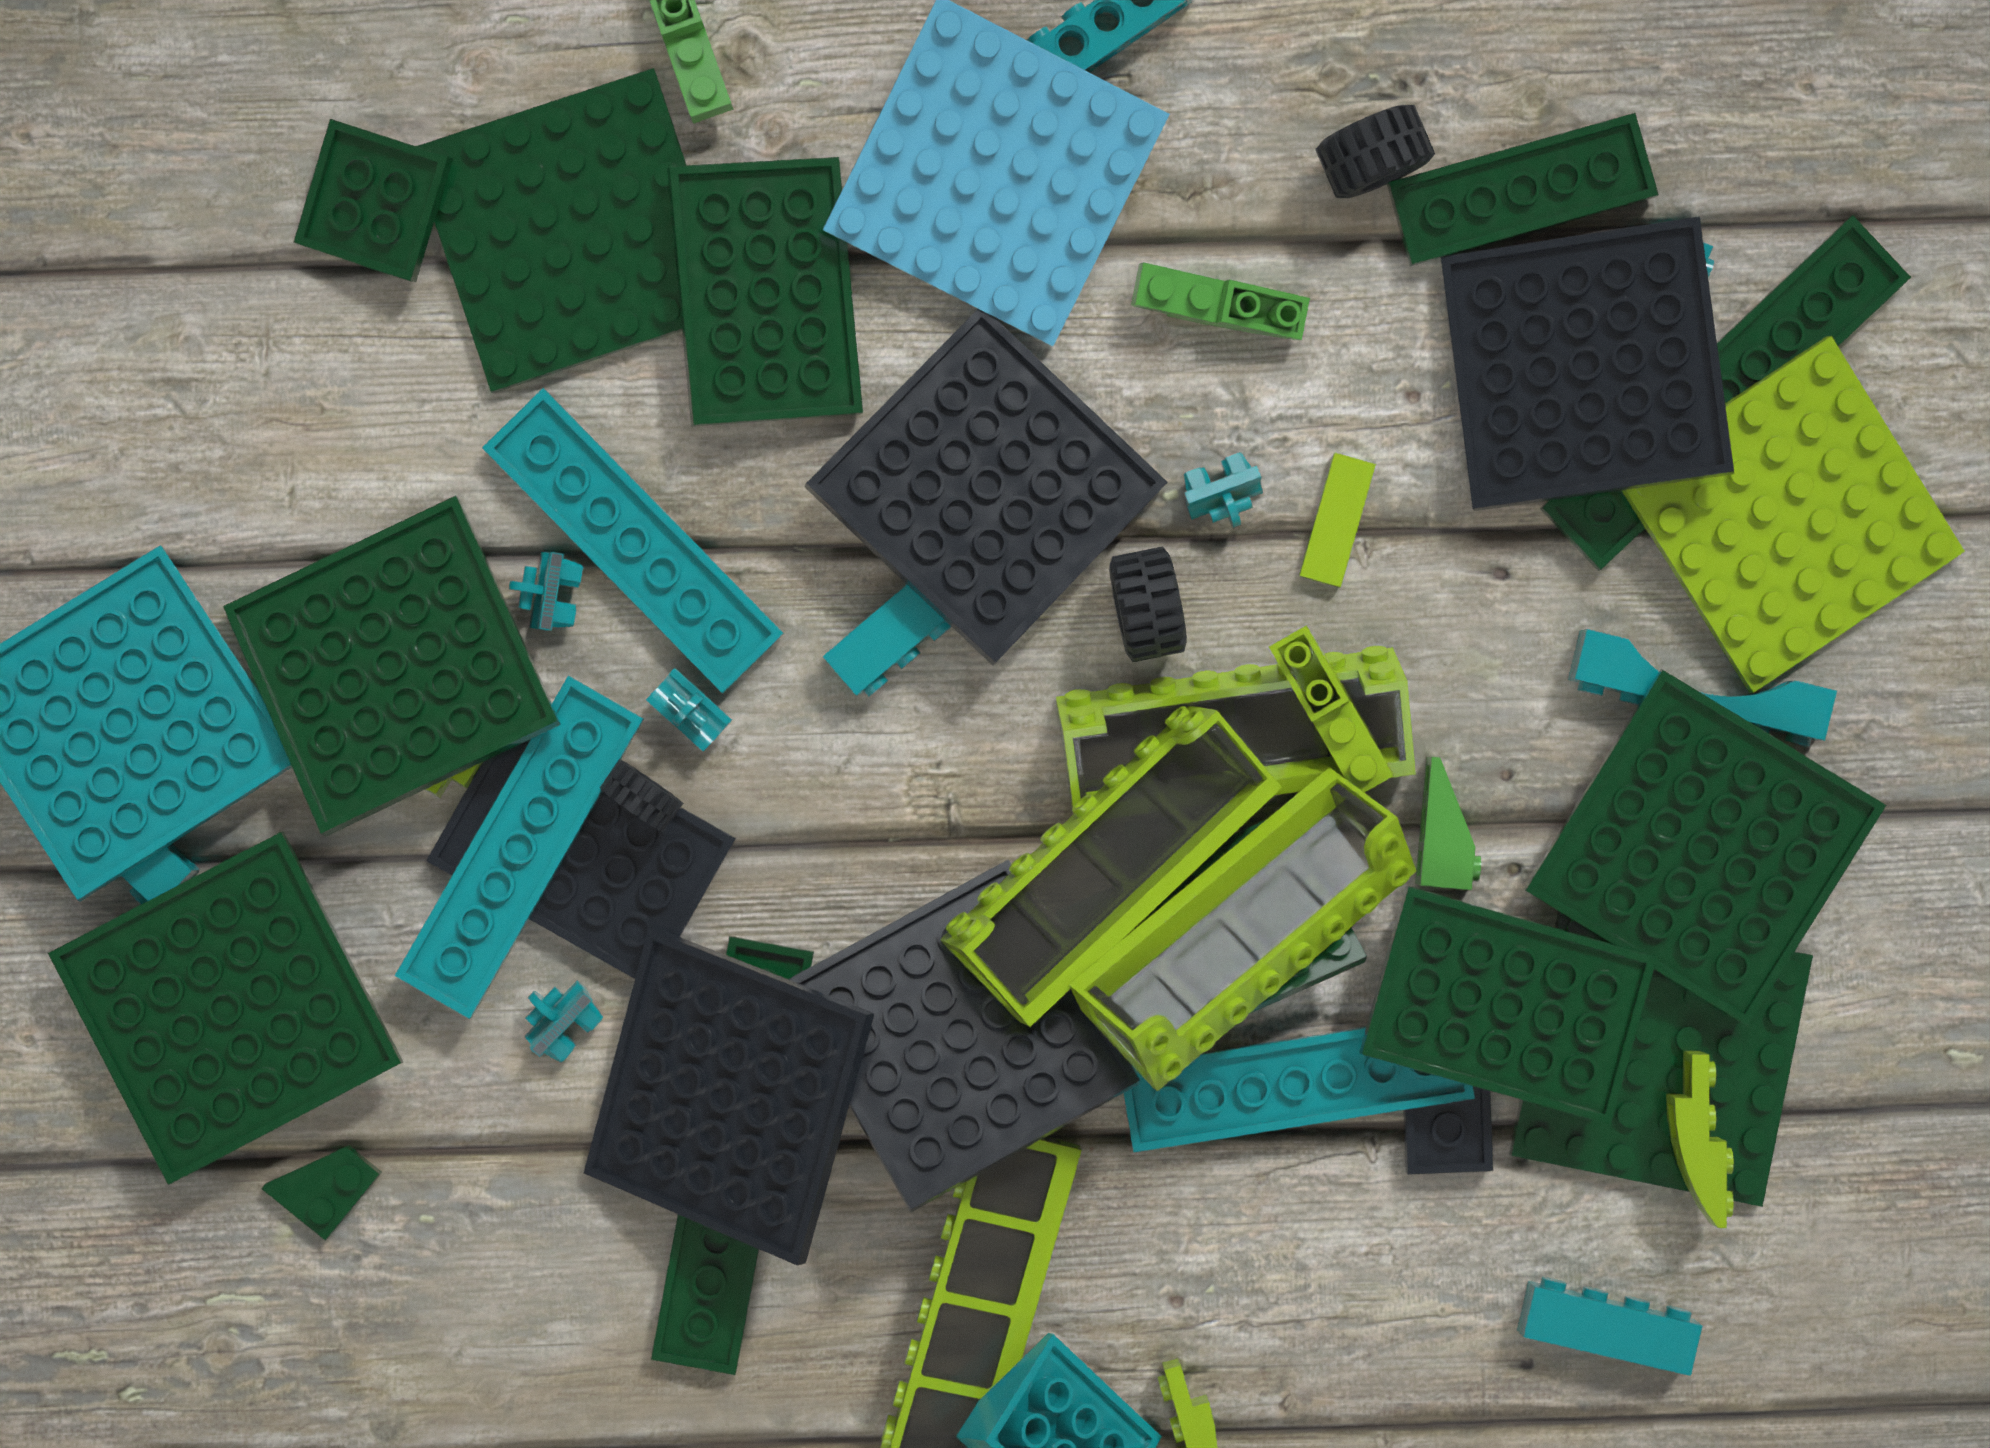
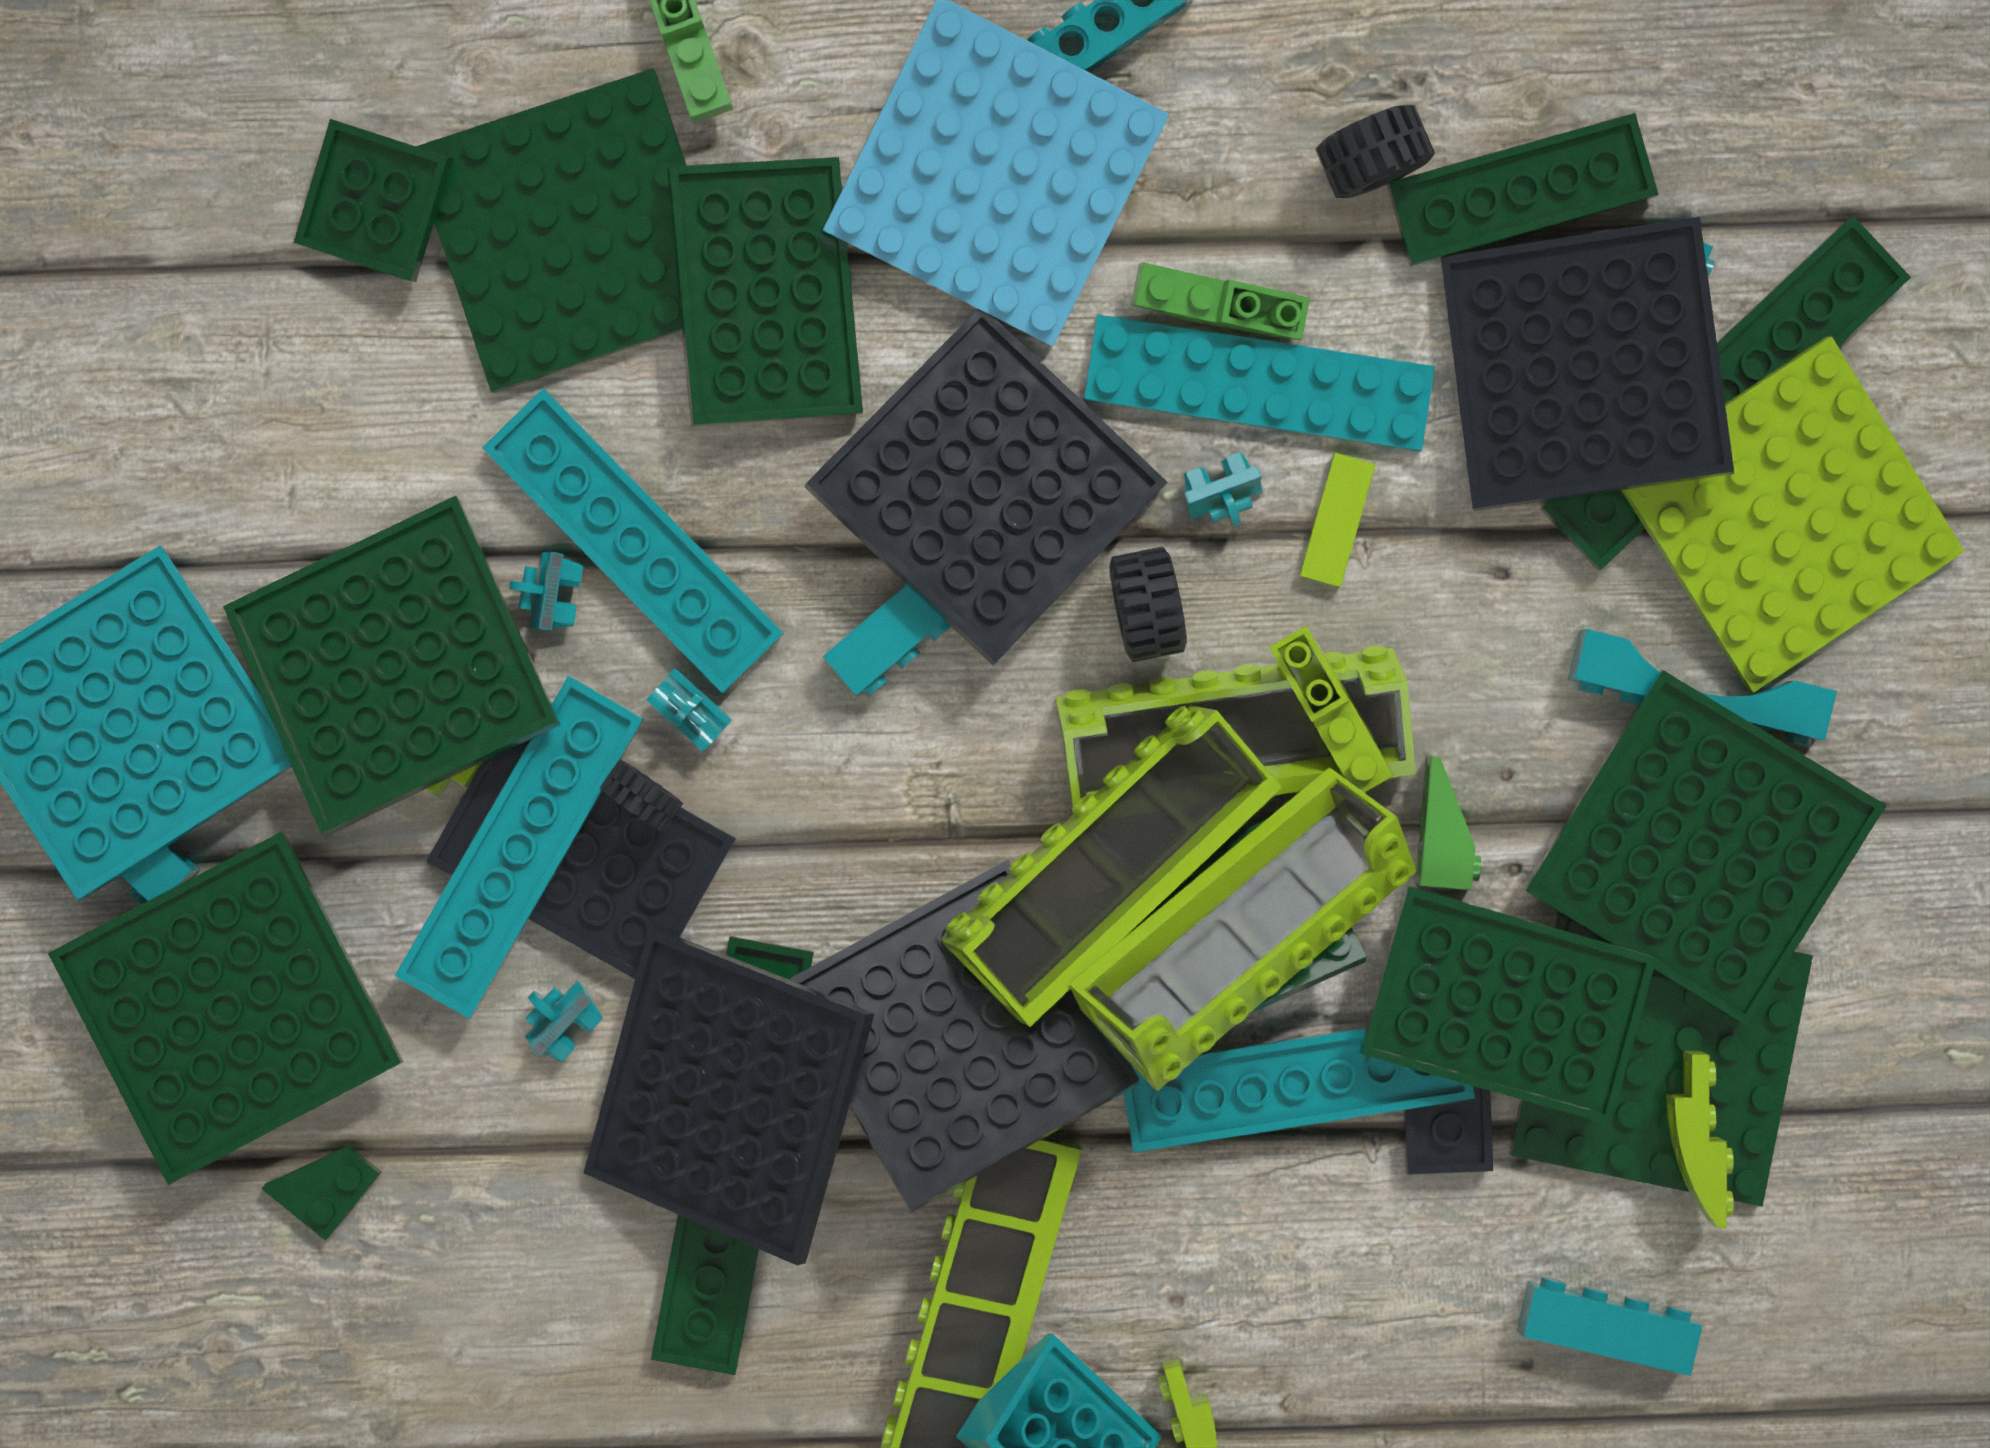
(1259, 383): none -> teal plate

